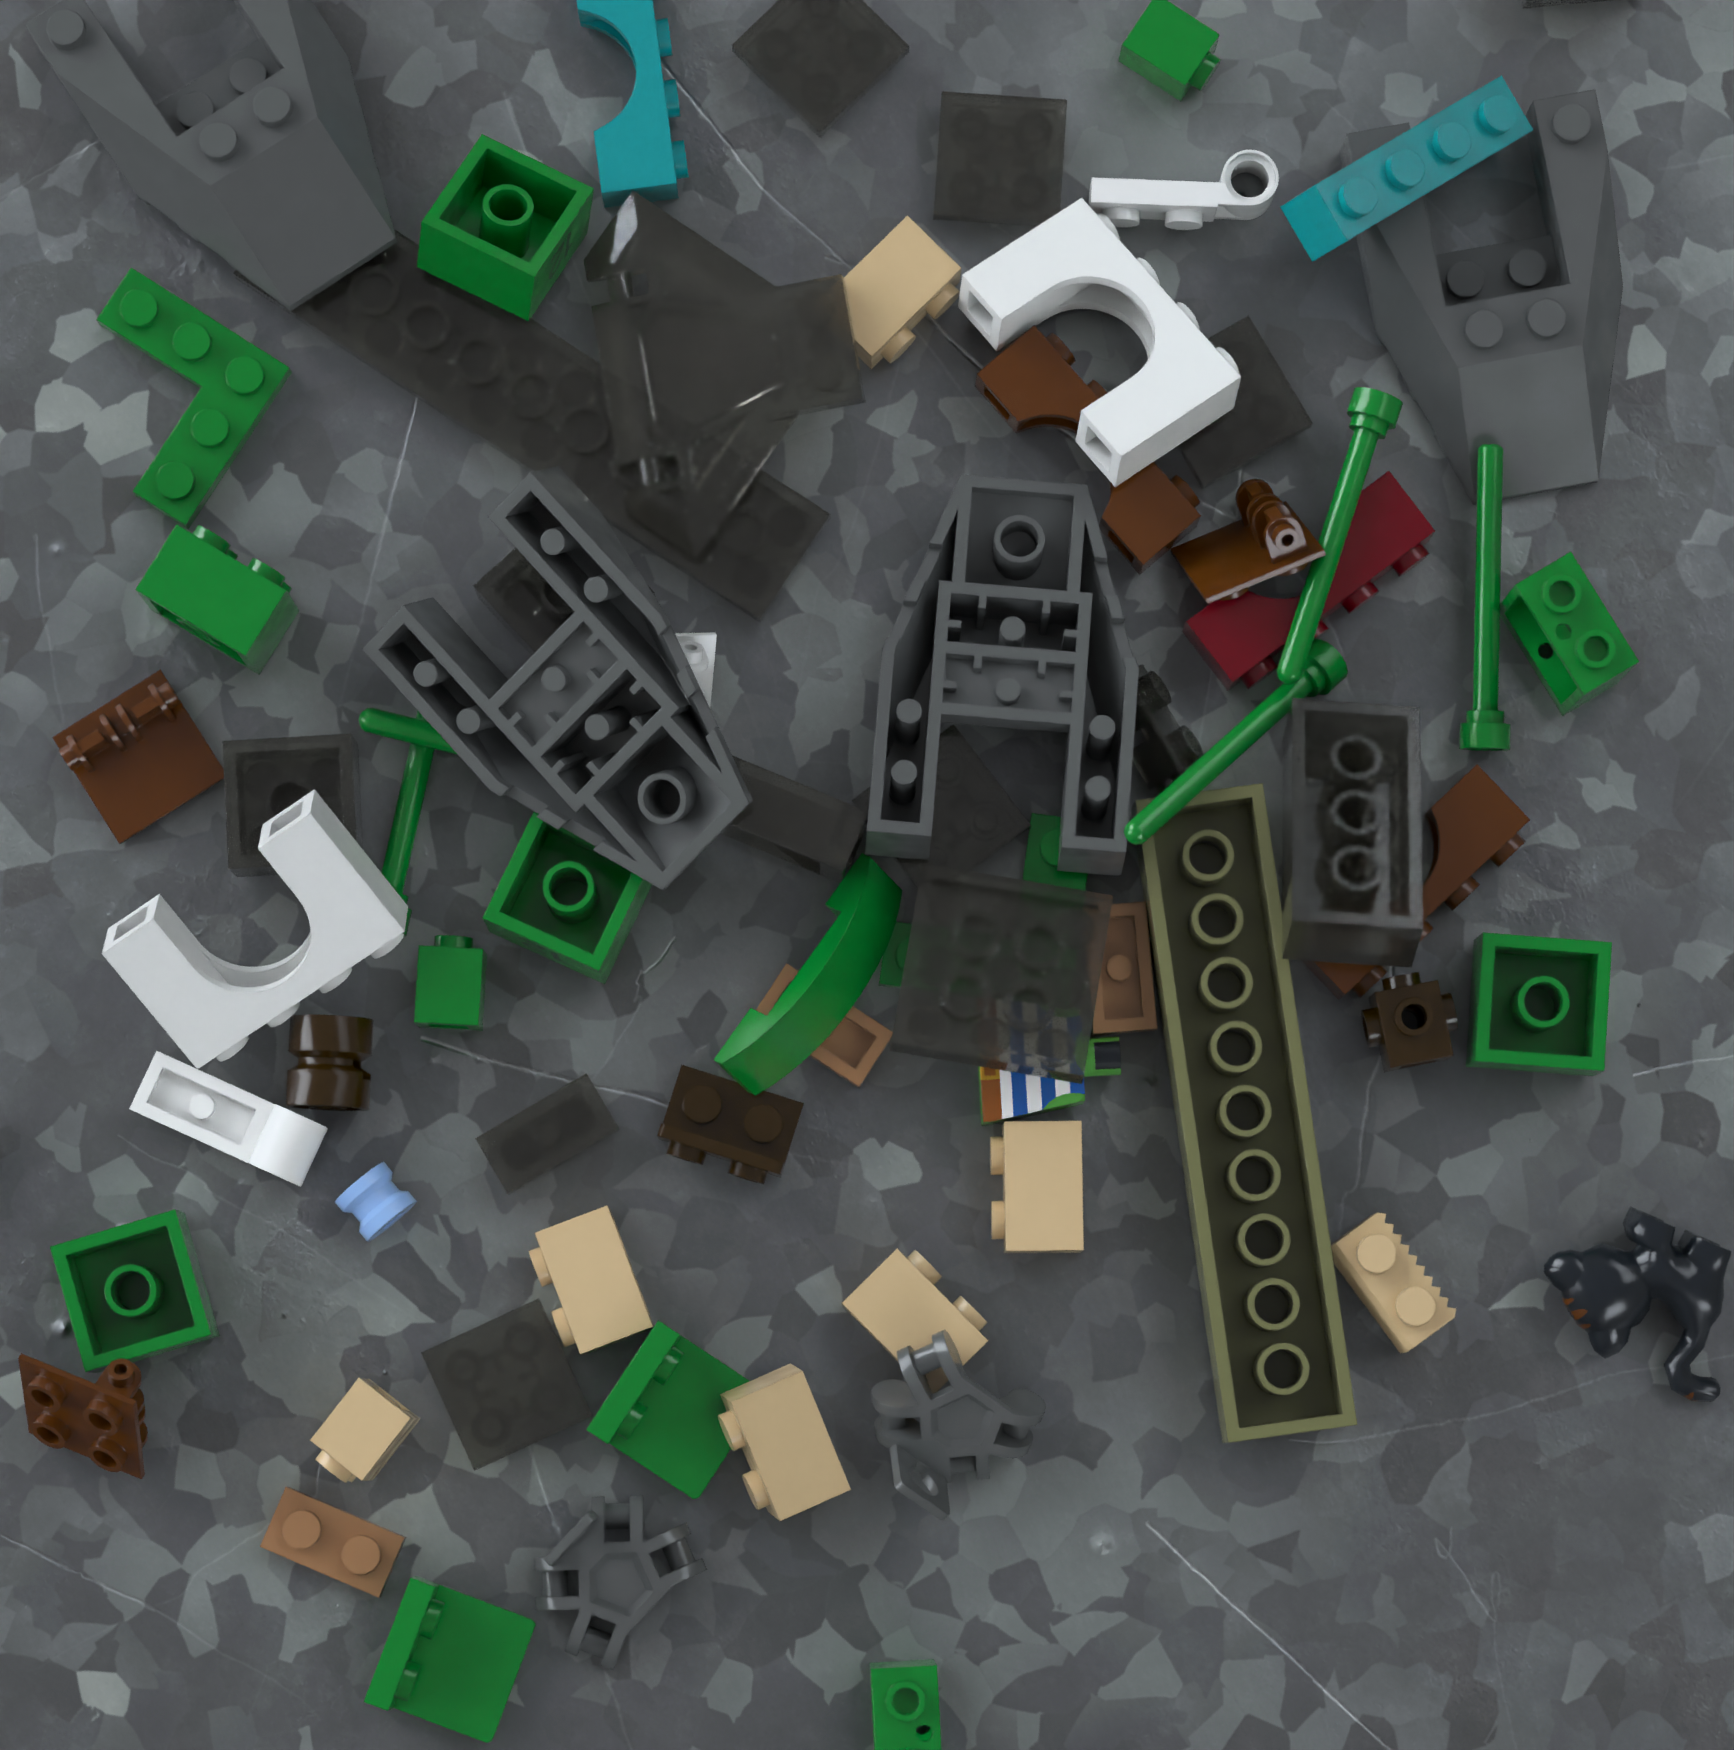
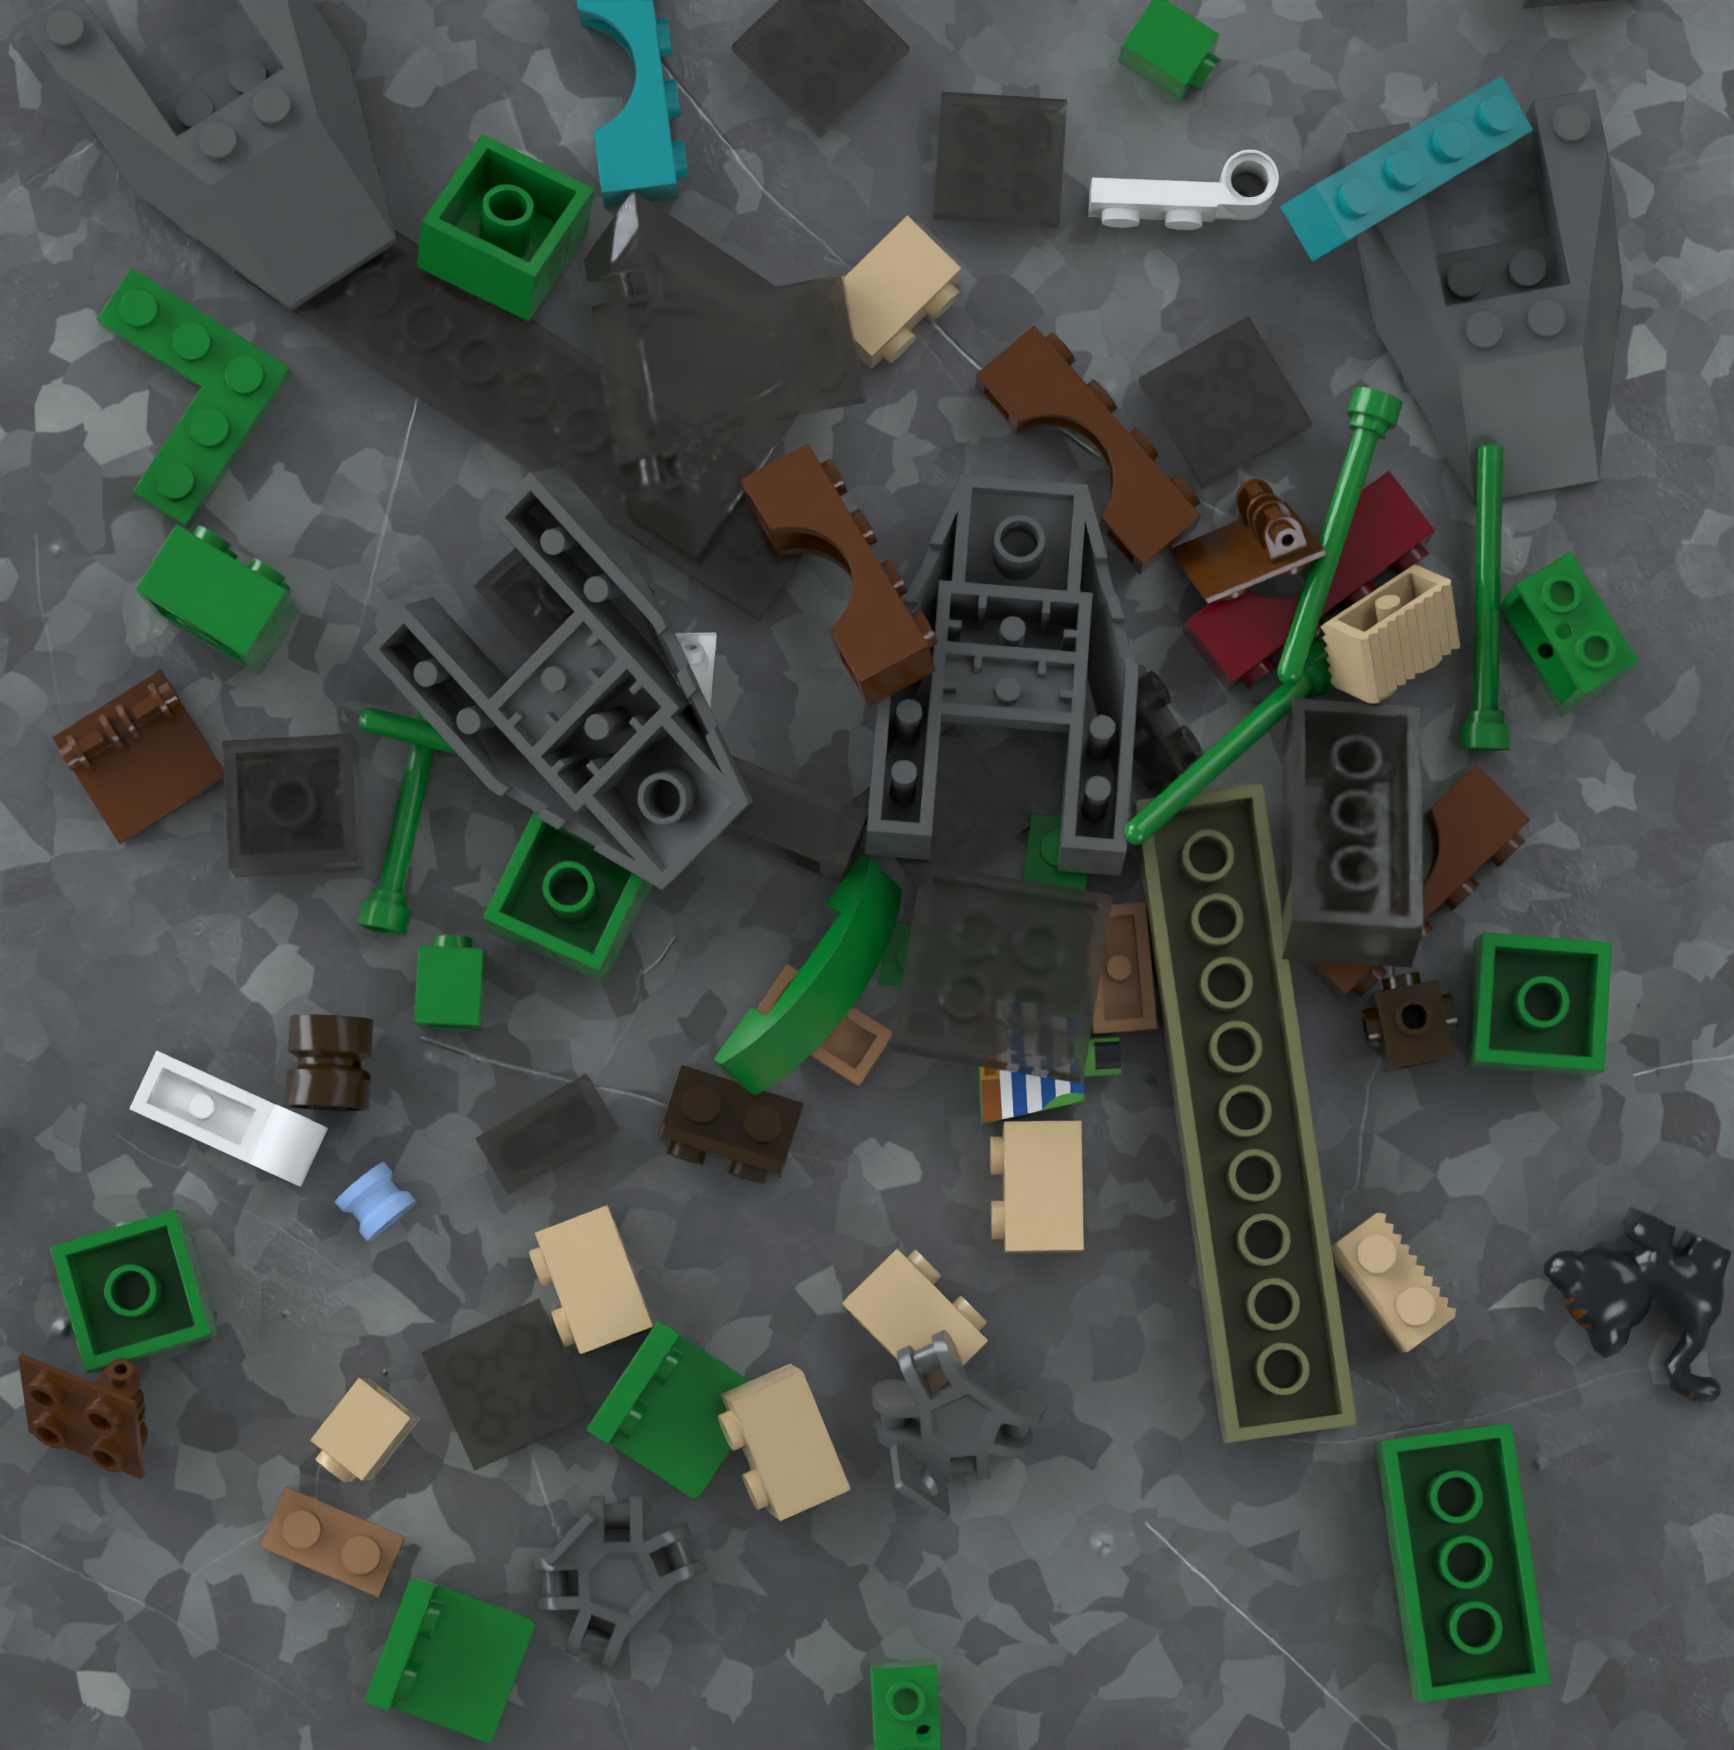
(217, 1004): white arch -> none
(804, 514): none -> reddish brown arch
(1082, 264): white arch -> none
(1392, 635): none -> tan brick
(1462, 1562): none -> green brick

